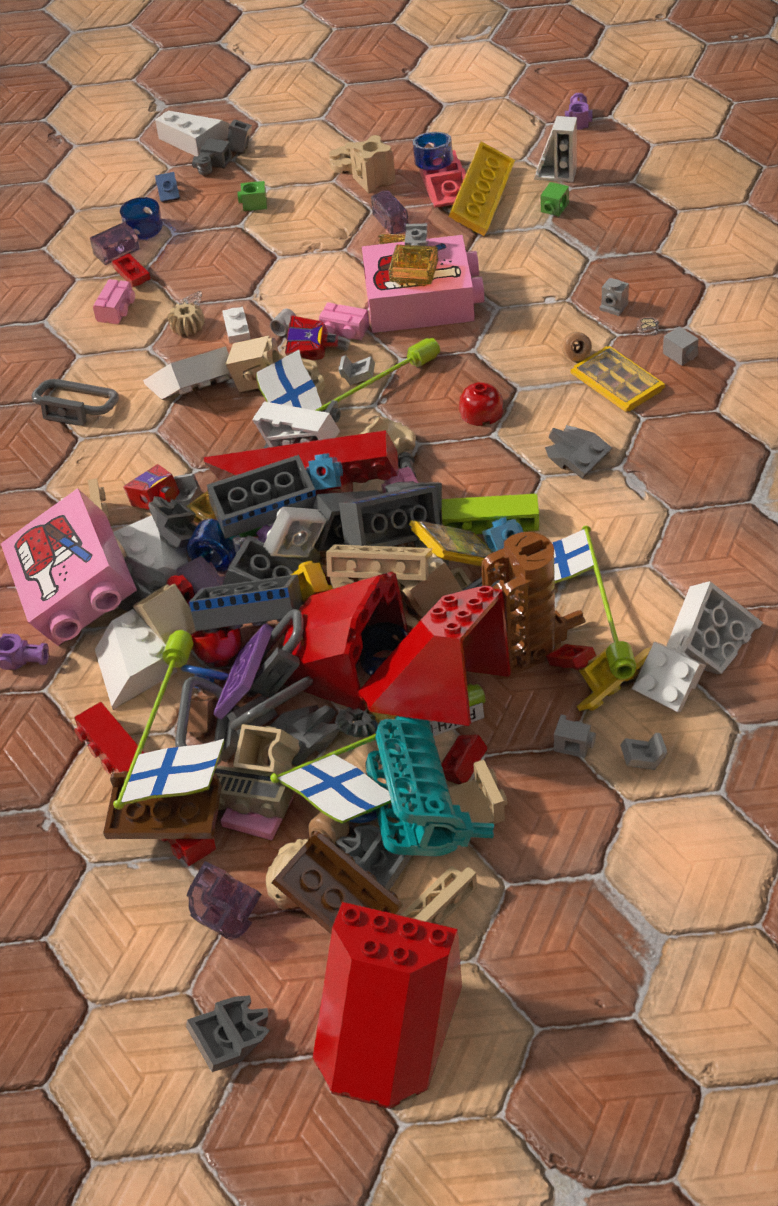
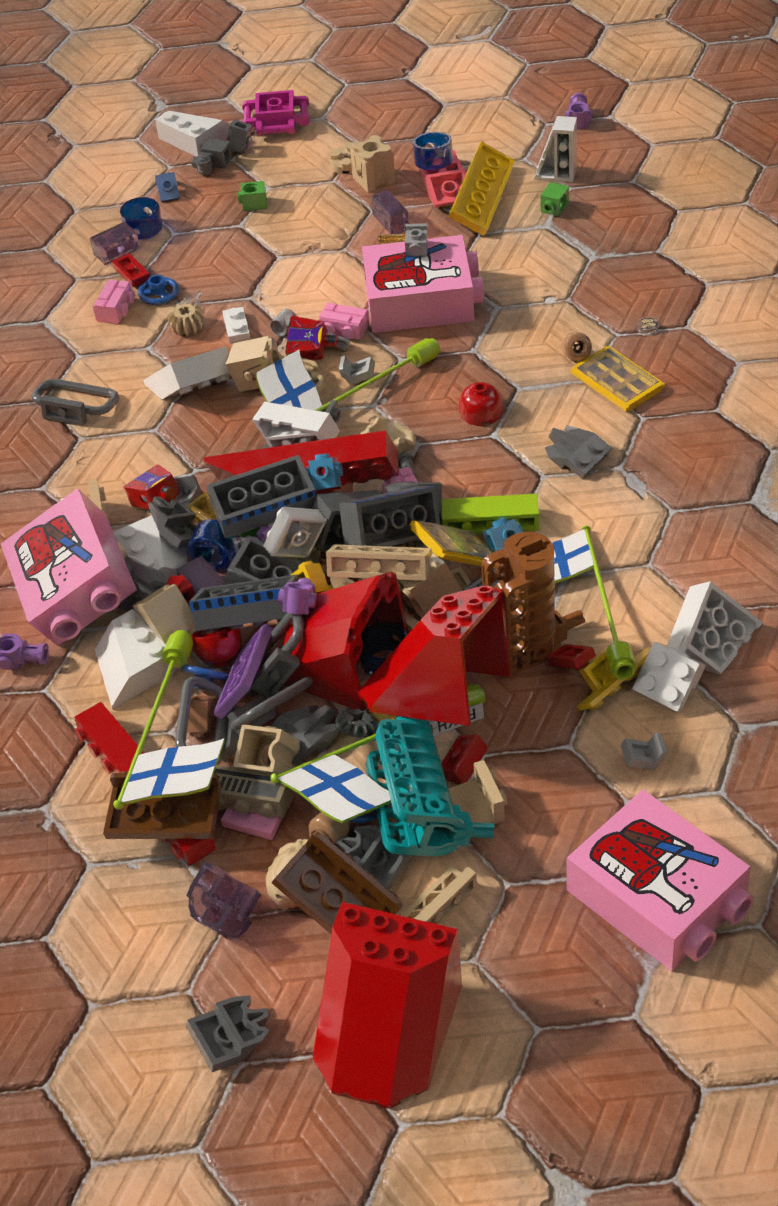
(157, 287): none -> blue piece
(276, 112): none -> dark pink brick
(298, 597): none -> medium lavender connector
(413, 264): clear yellow brick -> none
(573, 737): light grey brick -> none
(614, 296): light grey brick -> none
(659, 881): none -> bright pink brick
(680, 346): light grey brick -> none

